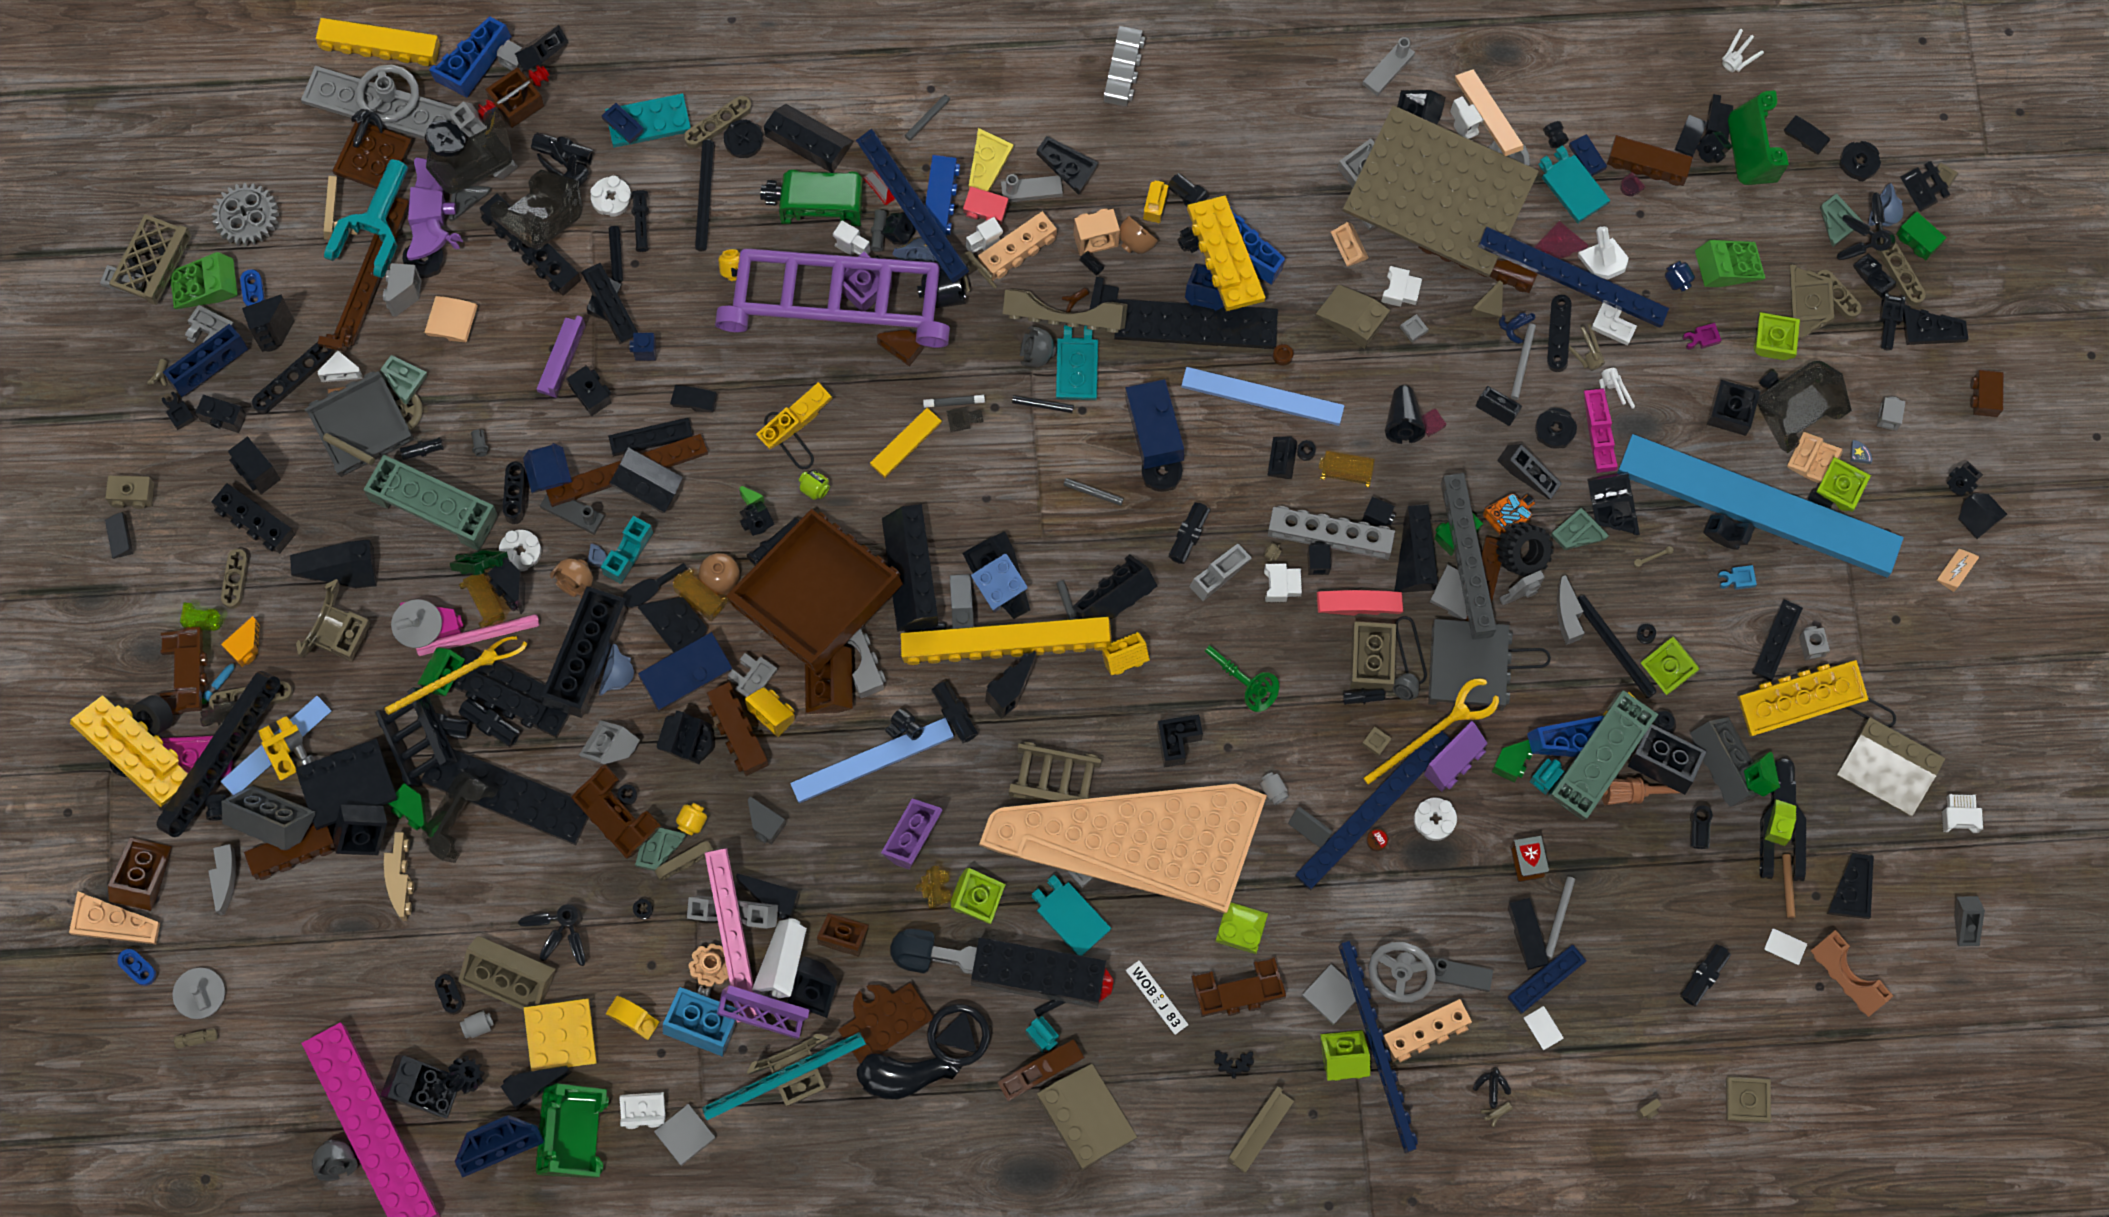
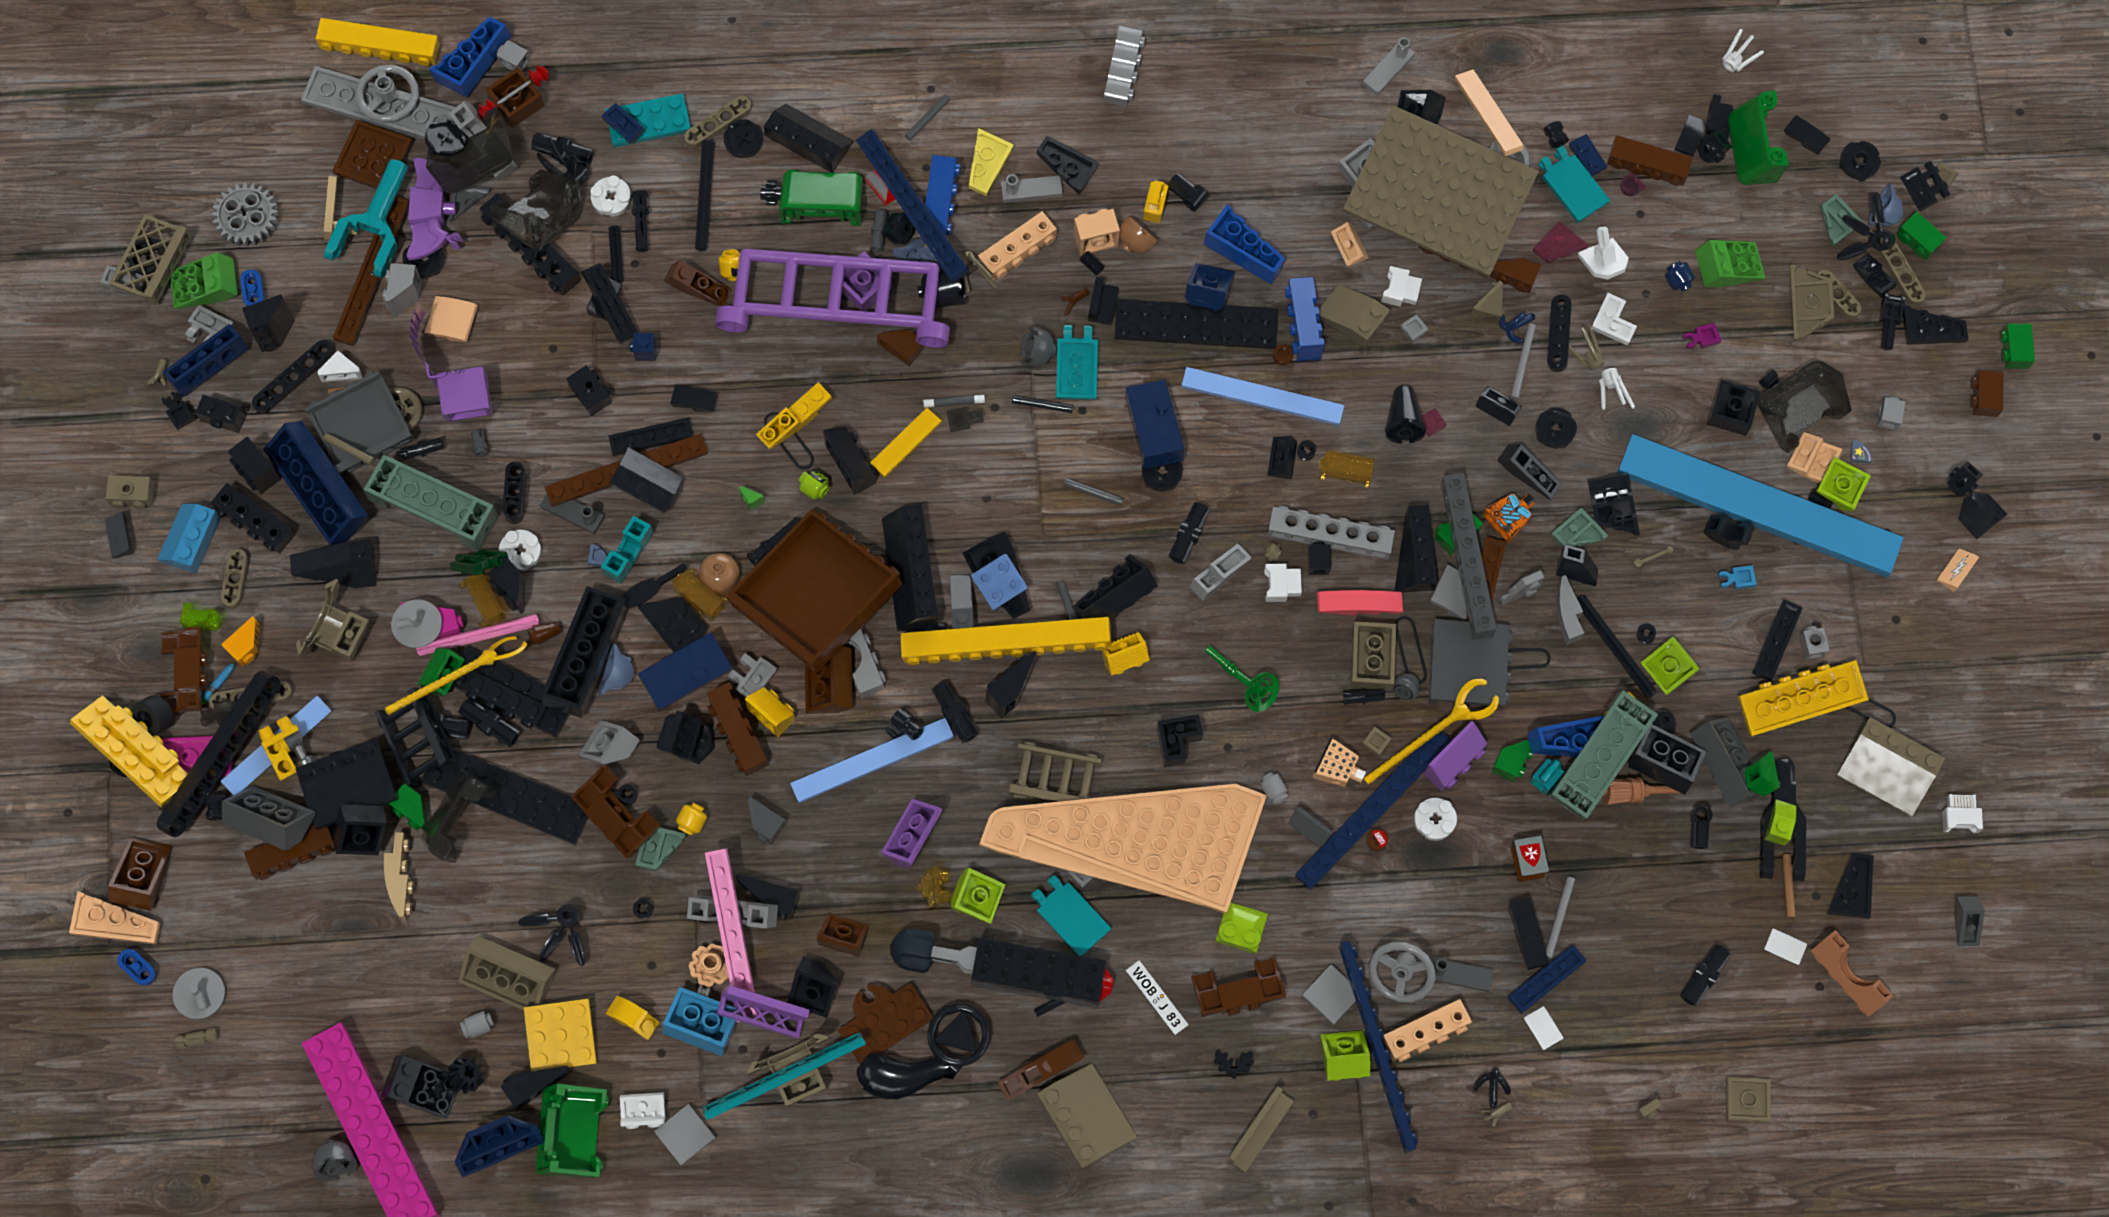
(189, 537): none -> dark azure slope
(223, 877): light grey slope -> none
(315, 482): none -> dark blue brick
(334, 343): reddish brown bracket -> none
(363, 117): black piece -> none
(402, 377): sand green wing -> none
(454, 992): black beam -> none
(461, 392): none -> medium lavender piece
(541, 48): black slope -> none
(543, 632): none -> reddish brown cone
(546, 468): dark blue slope -> none
(561, 356): medium lavender fence -> none
(572, 576): medium nougat cylinder -> none
(683, 861): dark tan beam -> none
(696, 283): none -> reddish brown slope
(756, 518): black brick -> none
(781, 960): white slope -> none
(849, 239): white piece -> none
(849, 459): none -> black slope
(985, 205): coral brick -> none
(985, 236): white piece -> none
(1024, 304): dark tan arch -> none
(1042, 1035): teal brick -> none
(1188, 241): black gear -> none
(1225, 253): yellow plate -> none
(1304, 314): none -> wedge
(1338, 765): none -> light nougat torso
(1379, 513): black brick -> none
(1466, 118): white piece -> none
(1511, 544): black tyre -> none
(1573, 277): dark blue plate -> none
(1577, 566): none -> black slope
(1600, 430): dark pink slope -> none
(1776, 336): lime slope -> none
(2017, 346): none -> green brick

